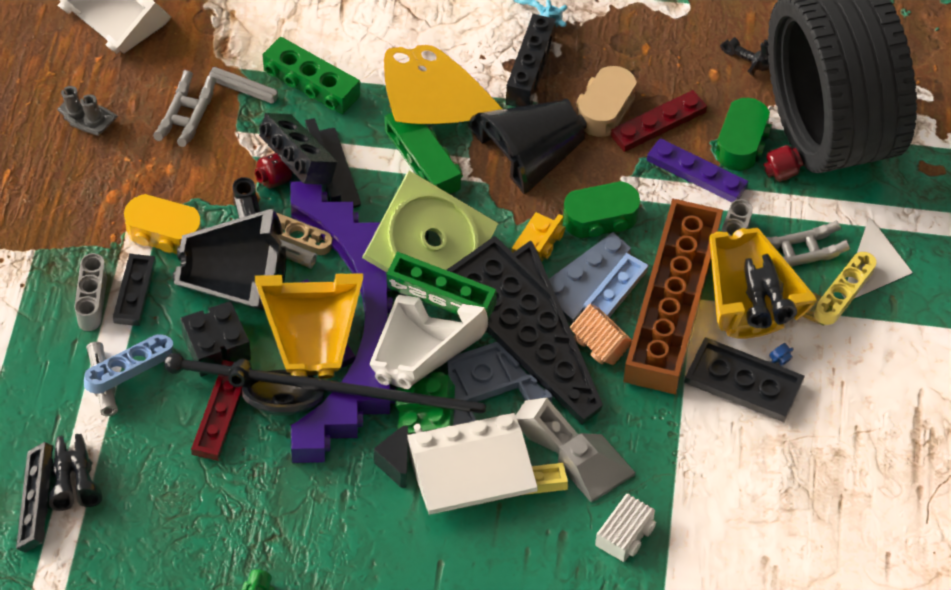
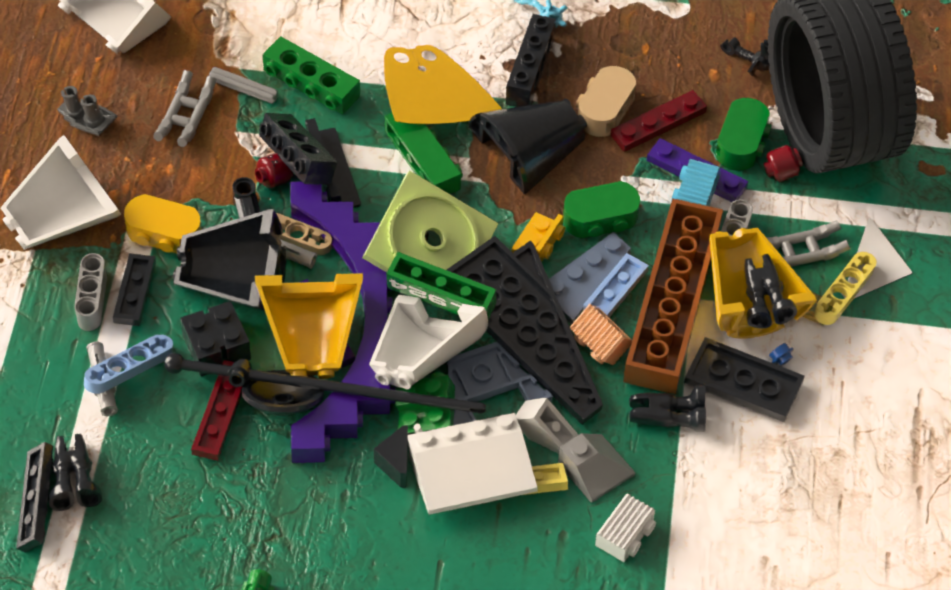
(57, 199): none -> white cone
(661, 408): none -> black piece
(698, 182): none -> medium azure brick

